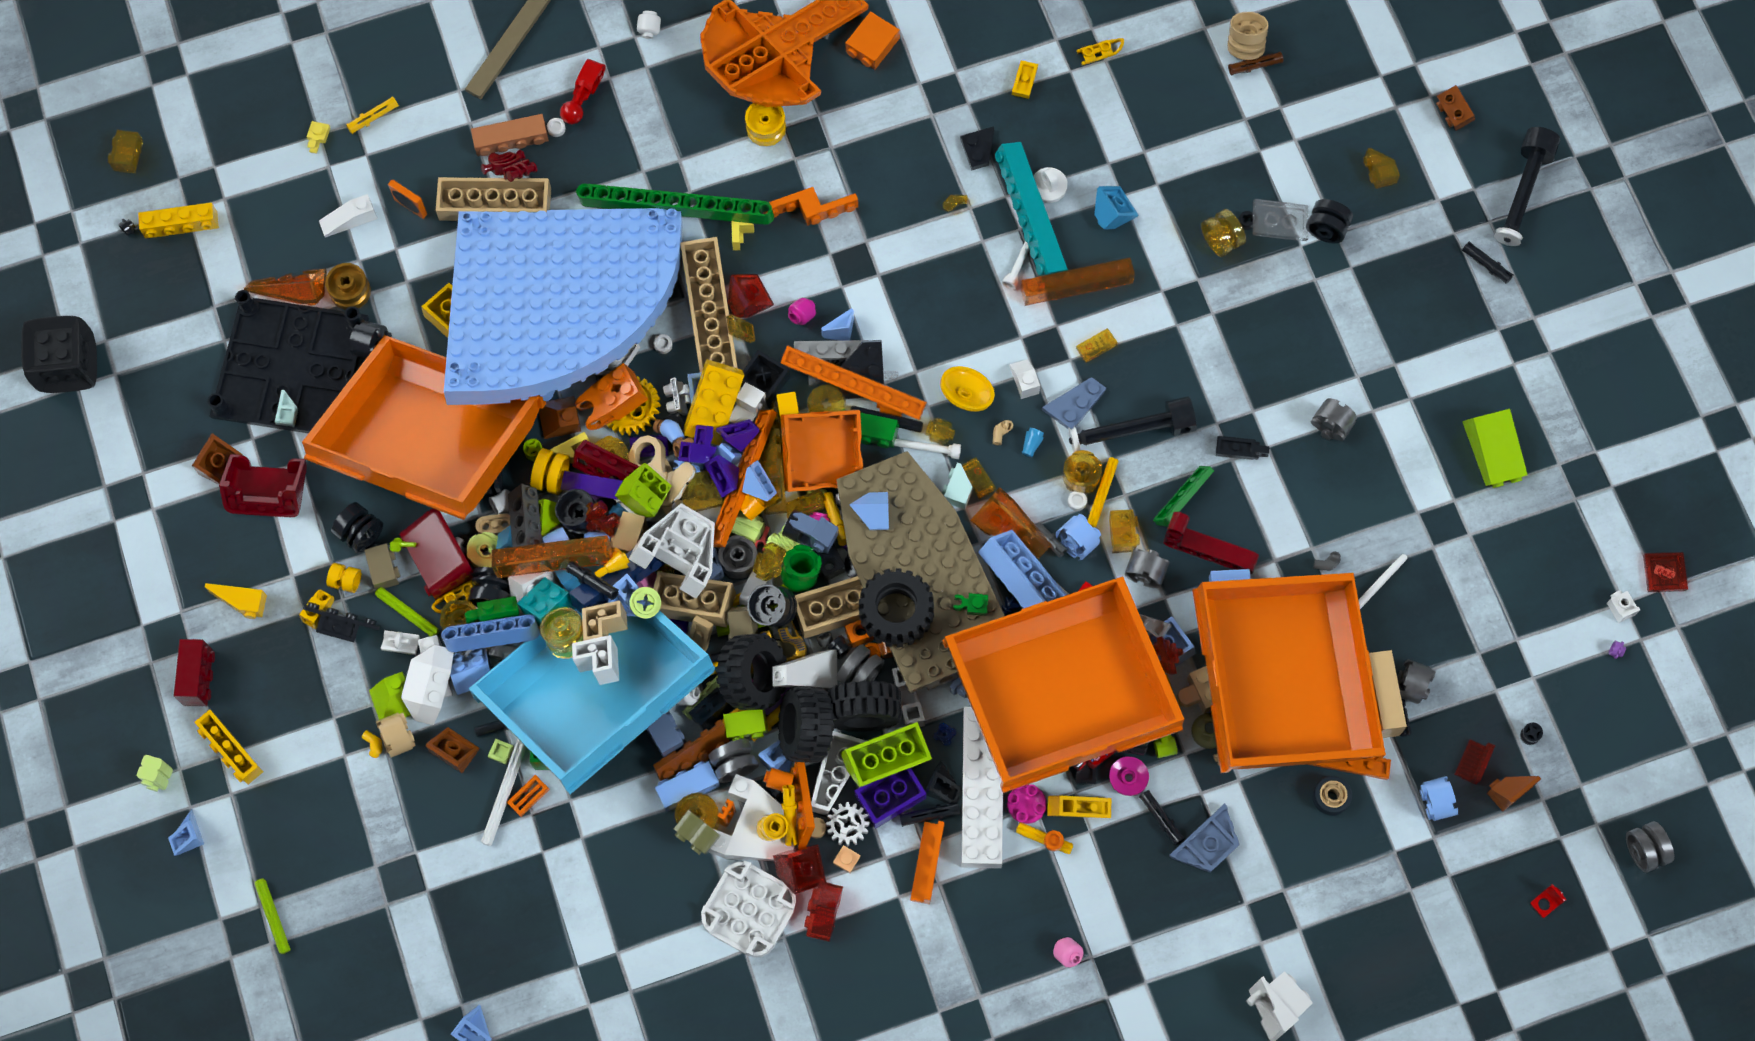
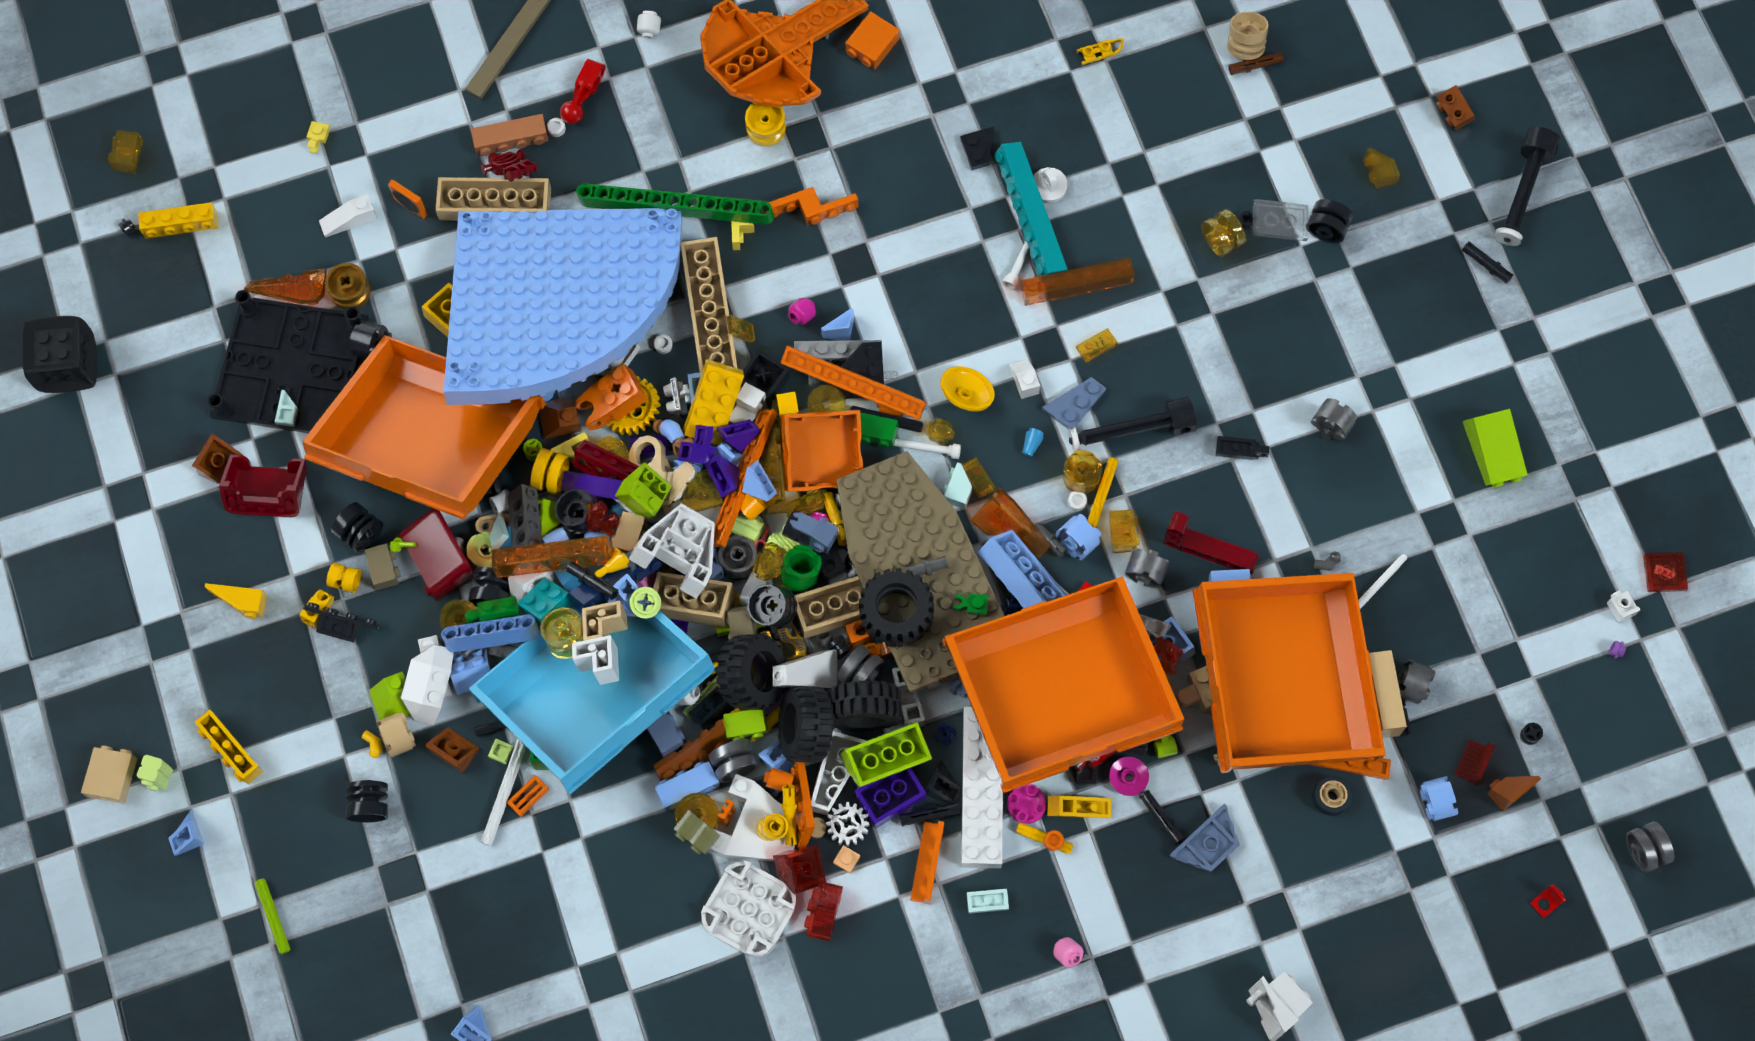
(109, 774): none -> tan brick
(194, 672): dark red brick -> none
(366, 802): none -> black wheel
(390, 104): yellow pin -> none
(400, 642): white hips -> none
(406, 611): lime axle -> none
(453, 596): yellow piece -> none
(498, 533): none -> light aqua tile
(701, 632): tan plate -> none
(747, 295): clear red slope -> none
(873, 510): light blue slope -> none
(928, 567): none -> dark grey pin
(953, 200): clear yellow arm -> none
(987, 901): none -> light aqua plate
(1000, 430): tan arm -> none
(1024, 79): yellow plate -> none
(1113, 207): dark azure slope -> none
(1183, 495): green tile -> none
(1199, 733): olive piece -> none

